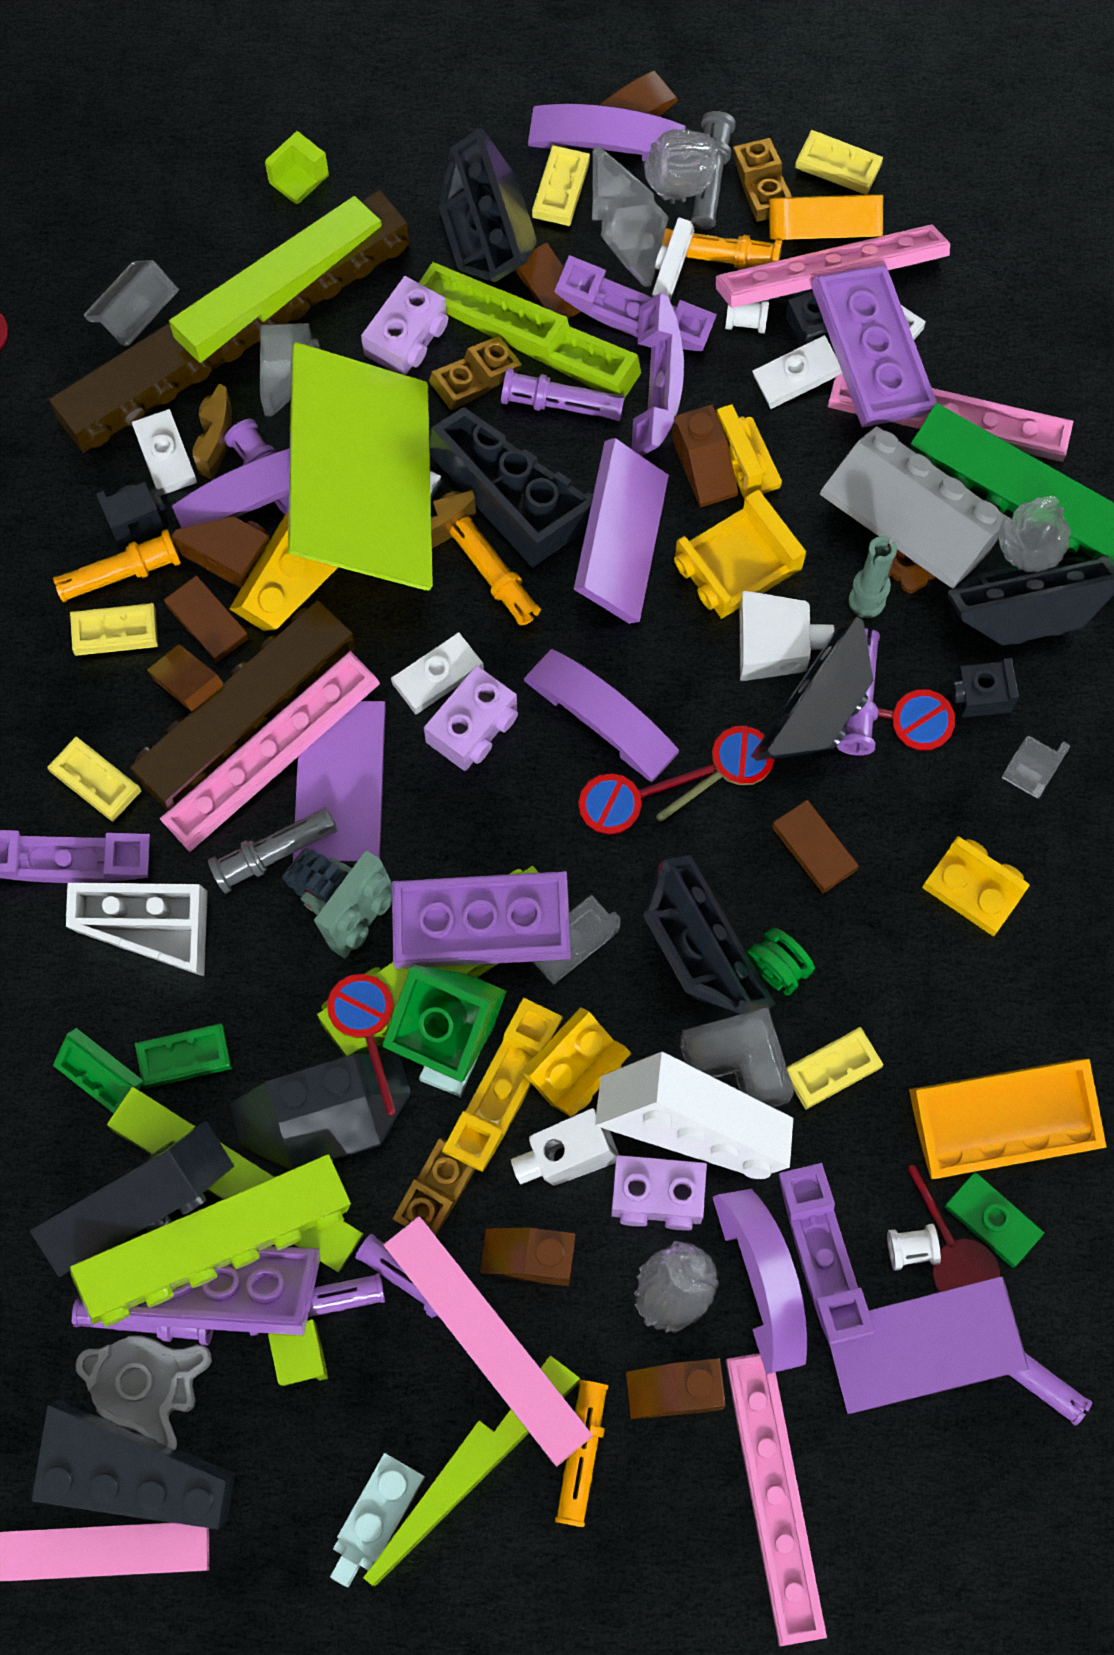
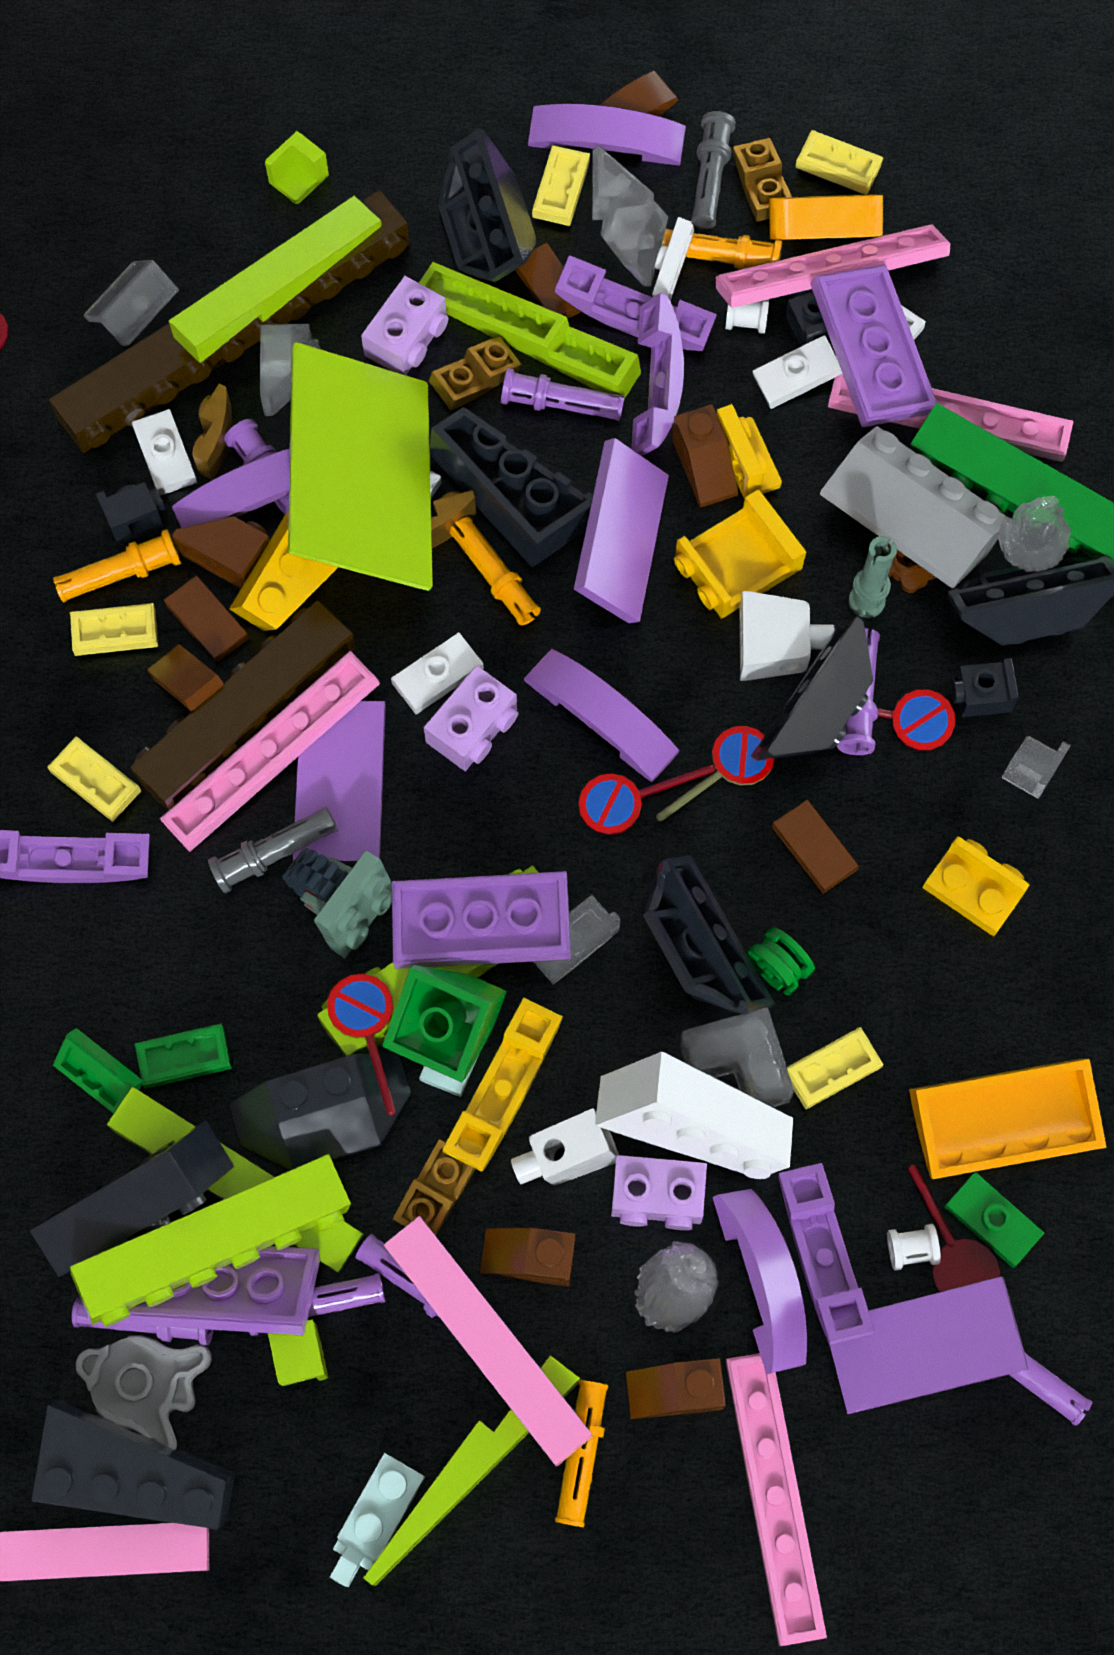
(147, 919): white wedge -> none
(573, 1061): yellow bracket -> none
(681, 164): clear hair -> none

